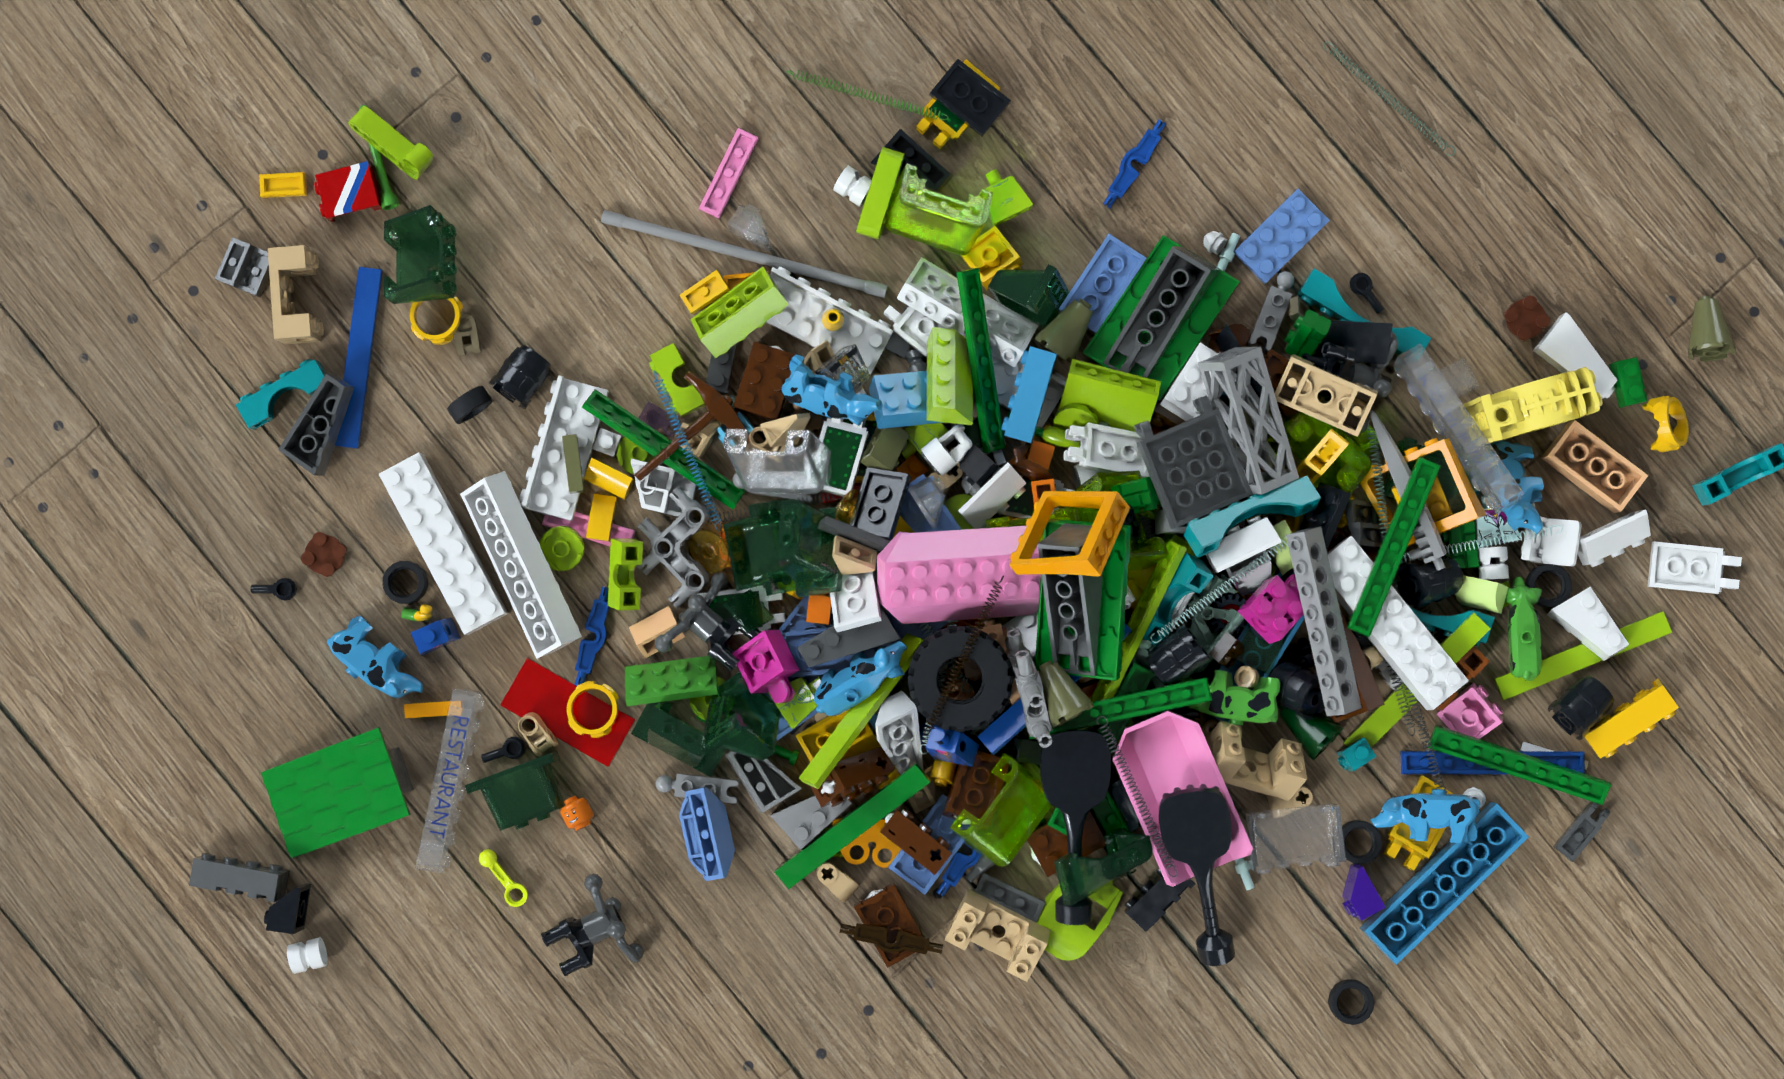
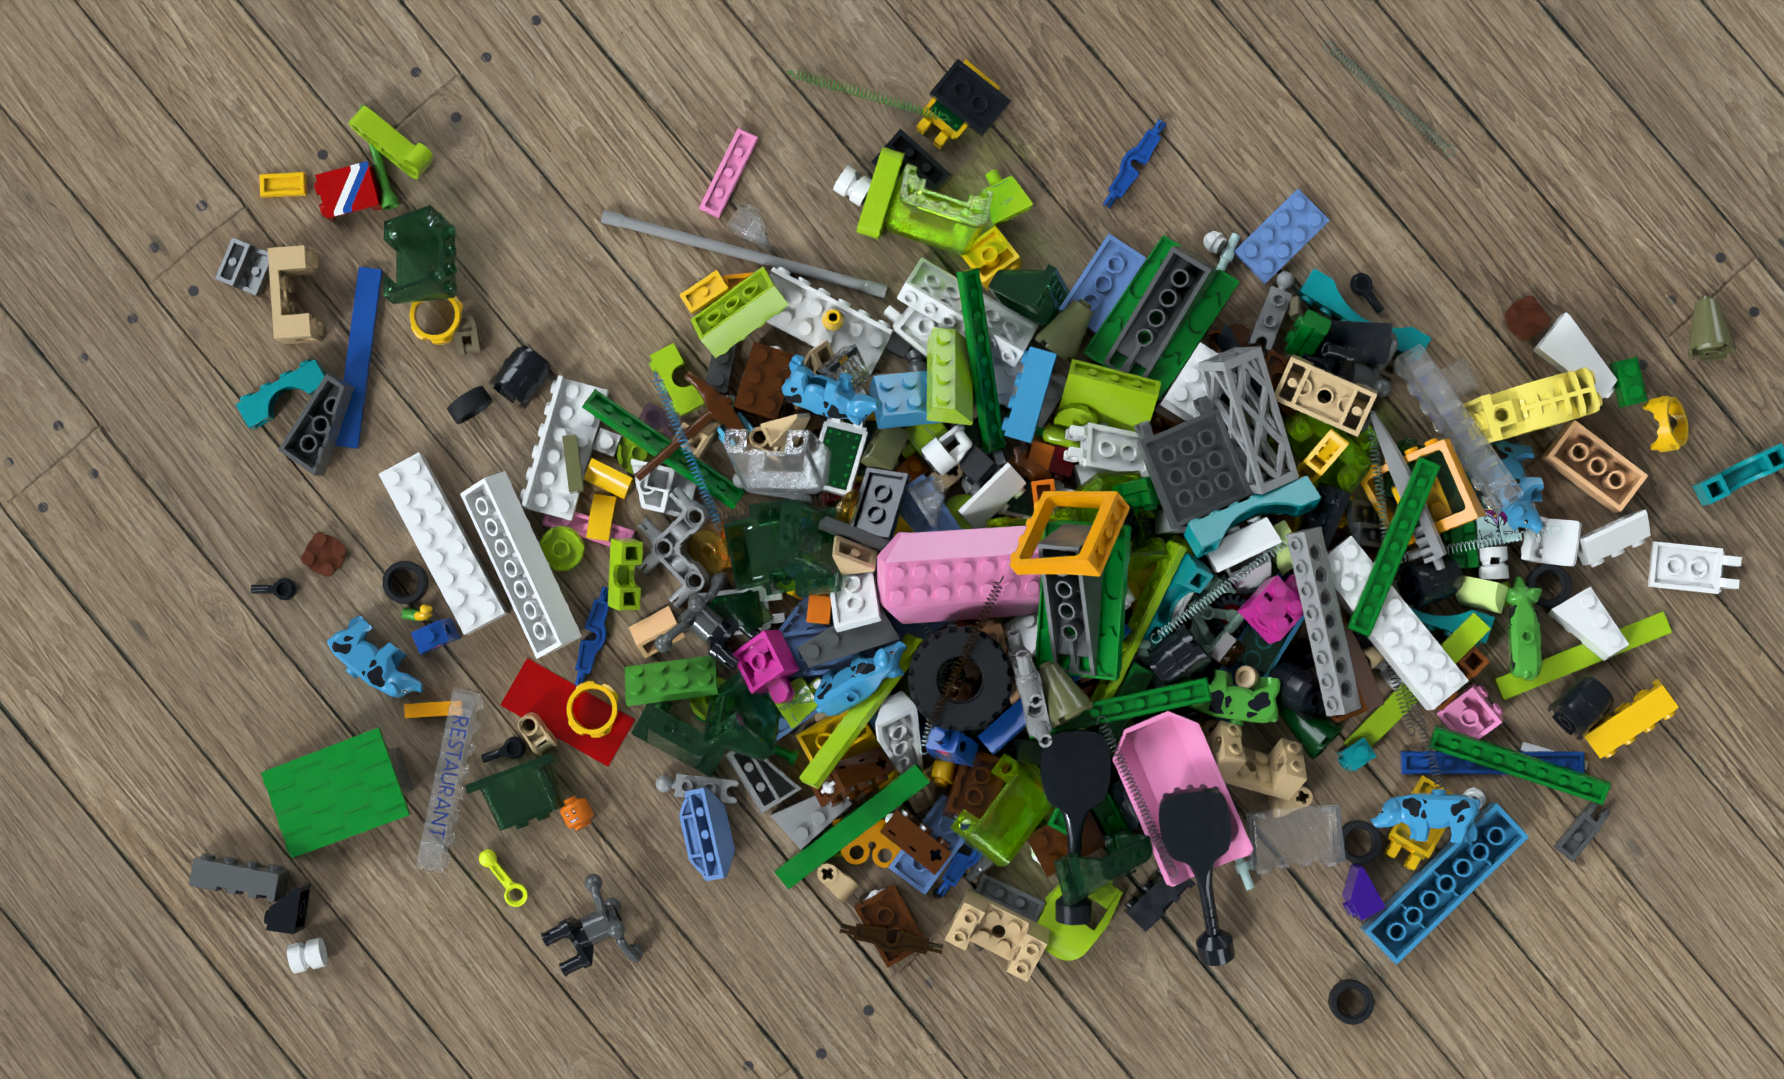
(1059, 467): none -> dark red brick

